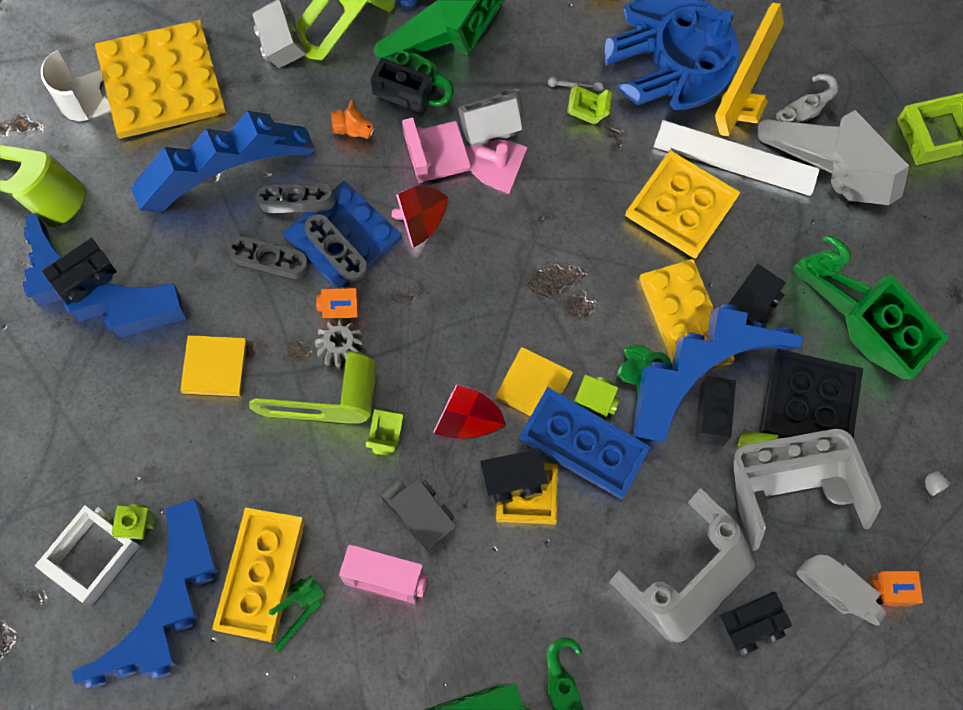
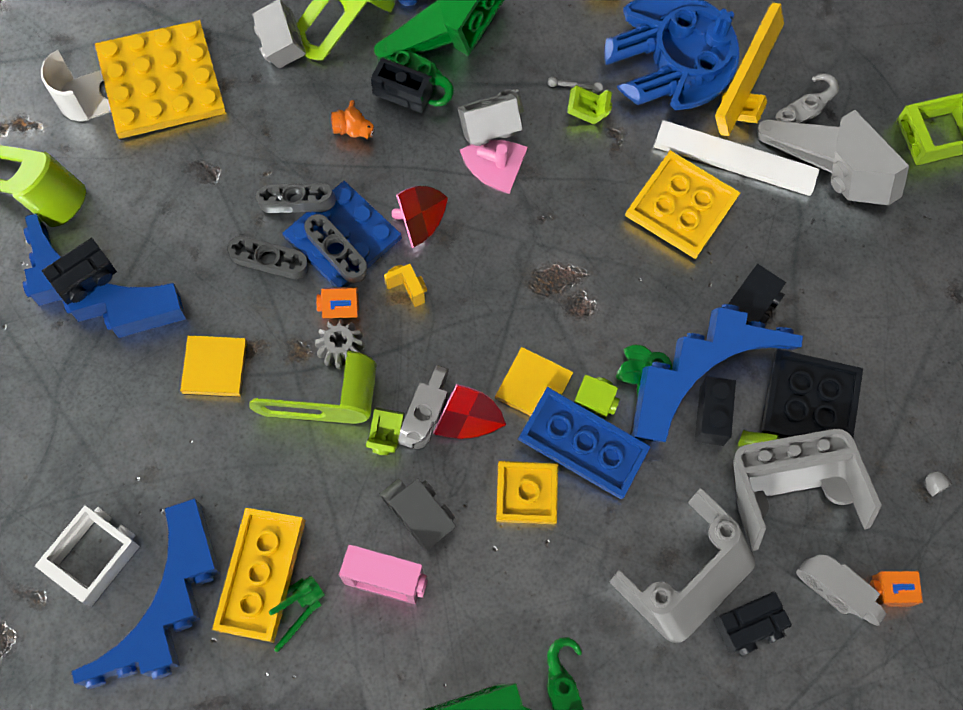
(132, 521): lime bracket -> none
(213, 152): blue arch -> none
(405, 275): none -> yellow bracket
(425, 410): none -> light grey piece
(435, 150): bright pink bracket -> none
(513, 476): black brick -> none
(679, 304): yellow plate -> none
(880, 318): green slope -> none

